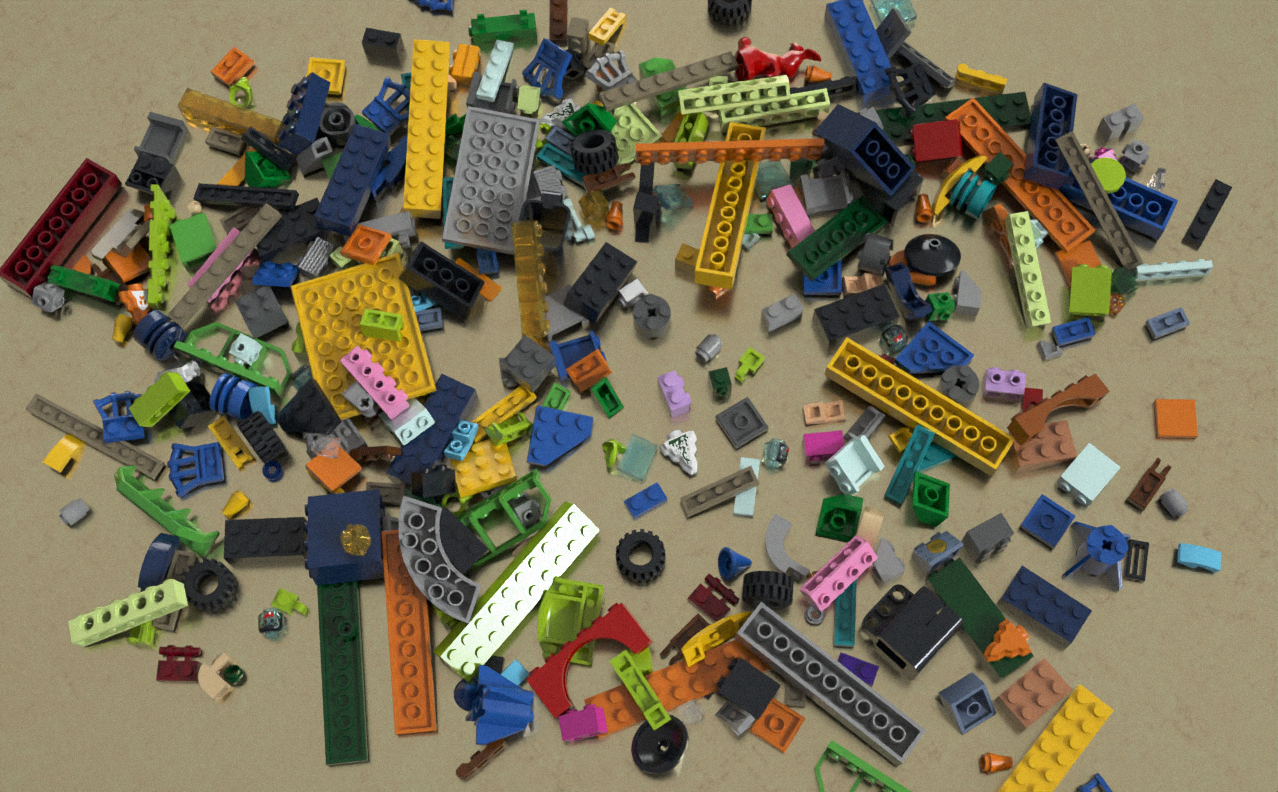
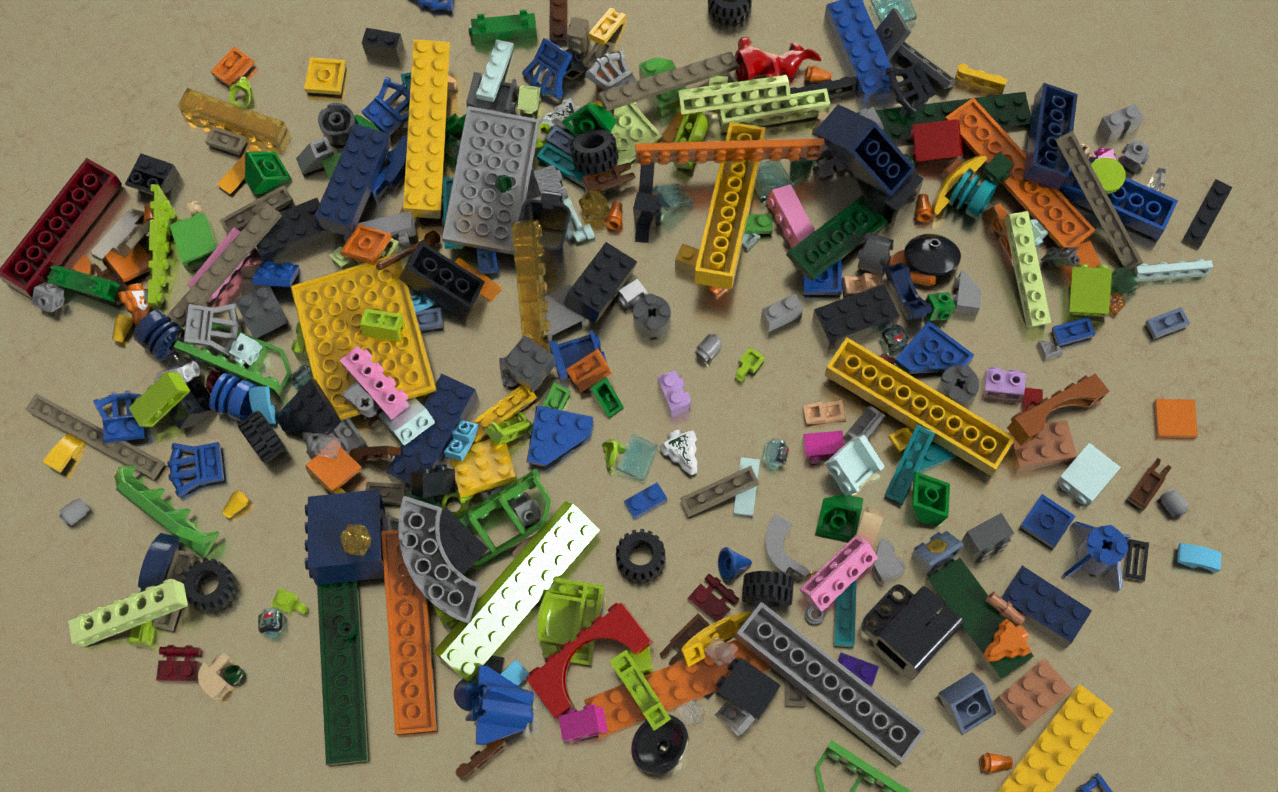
(162, 137): dark grey panel -> none
(199, 325): none -> light grey plate
(211, 380): none -> dark red arm
(230, 441): yellow plate -> none
(246, 196): black plate -> none
(265, 540): black brick -> none
(268, 148): black plate -> none
(268, 466): clear blue plate -> none
(303, 113): dark blue brick -> none
(317, 258): light grey brick -> none
(431, 239): none -> reddish brown piece
(466, 62): light orange brick -> none
(503, 183): none -> dark green plate
(719, 382): dark green brick -> none
(721, 652): none -> clear bracket
(741, 422): dark grey plate -> none
(777, 725): orange tile -> none
(825, 194): light grey panel -> none
(1005, 609): none -> nougat pin
(1061, 256): none -> dark grey hinge

